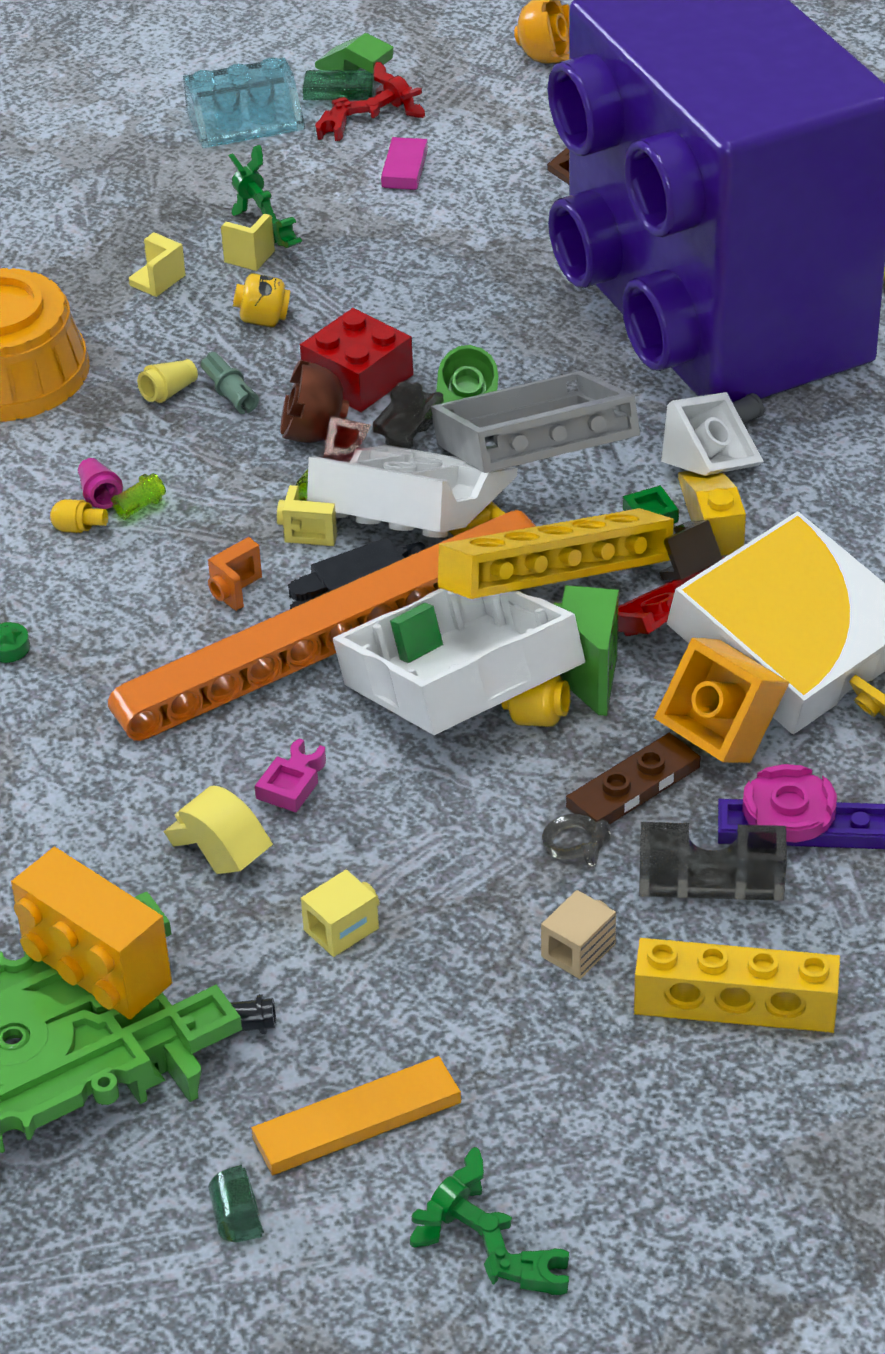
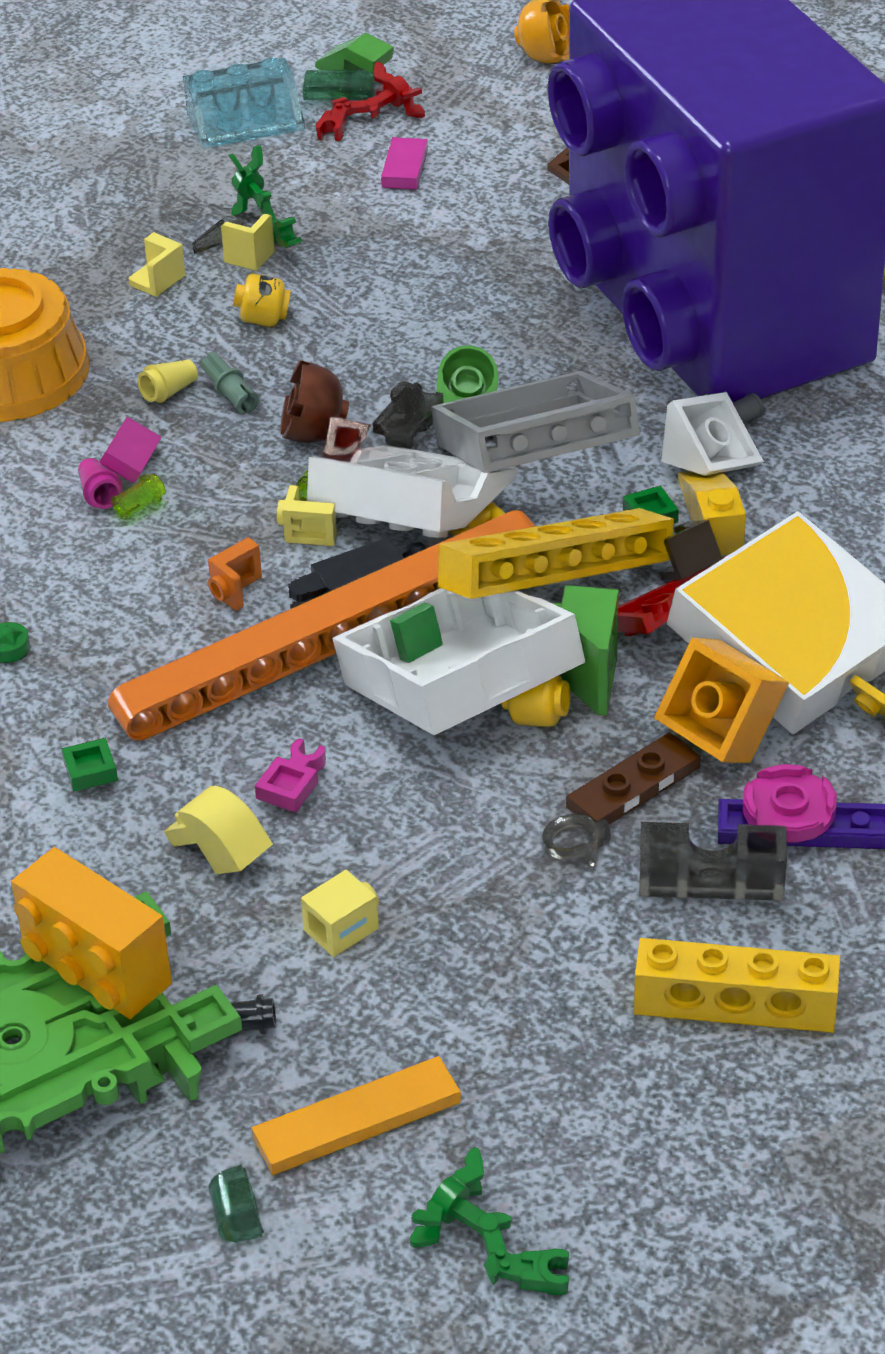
(76, 516): yellow cylinder -> none
(89, 764): none -> green plate
(130, 450): none -> dark pink tile
(212, 236): none -> clear smoke bar
(363, 355): red brick -> none
(578, 934): tan brick -> none

